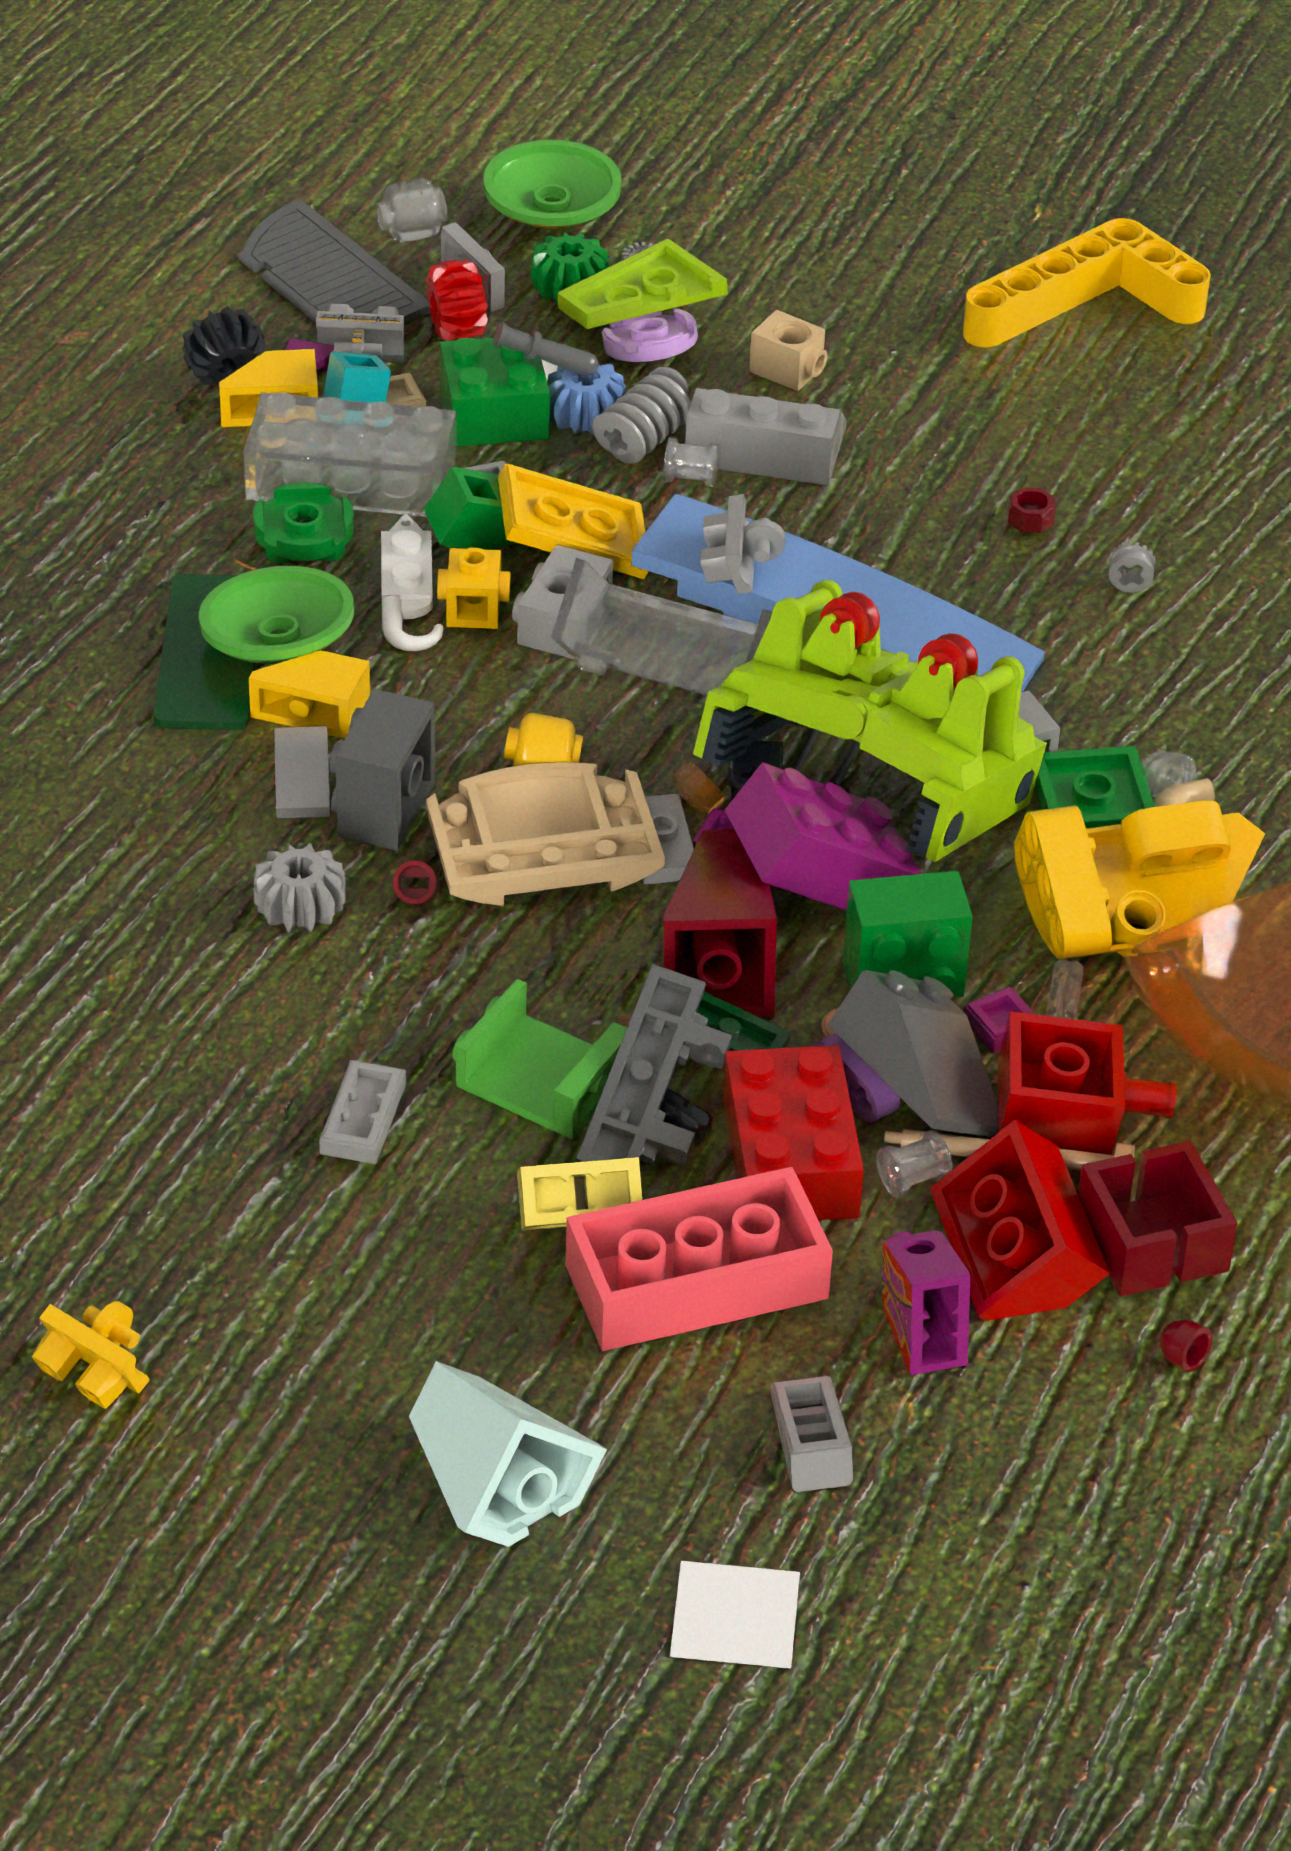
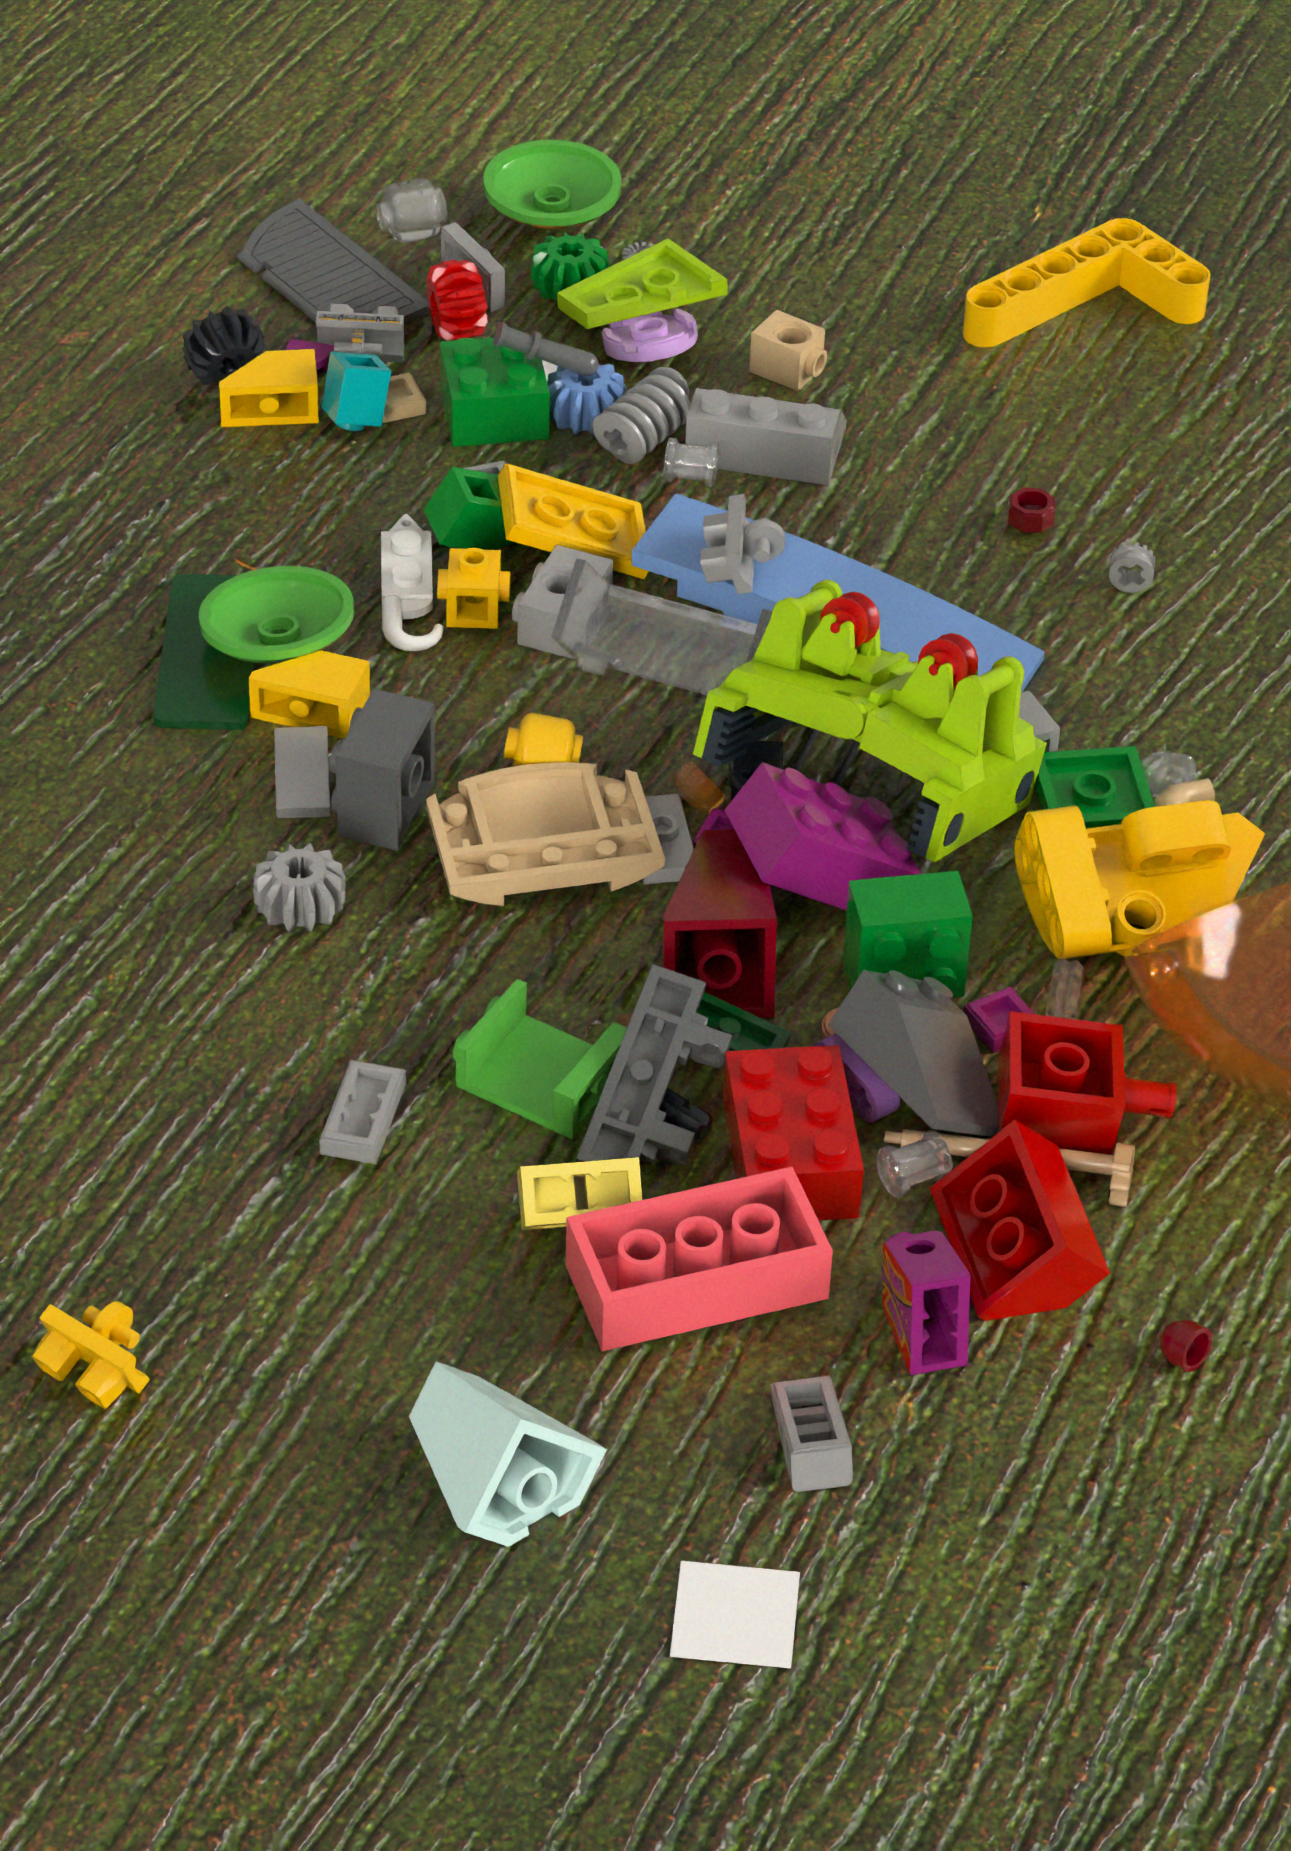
(322, 537): green plate -> none
(367, 451): clear brick -> none
(414, 869): dark red hinge -> none
(1169, 1229): dark red piece -> none

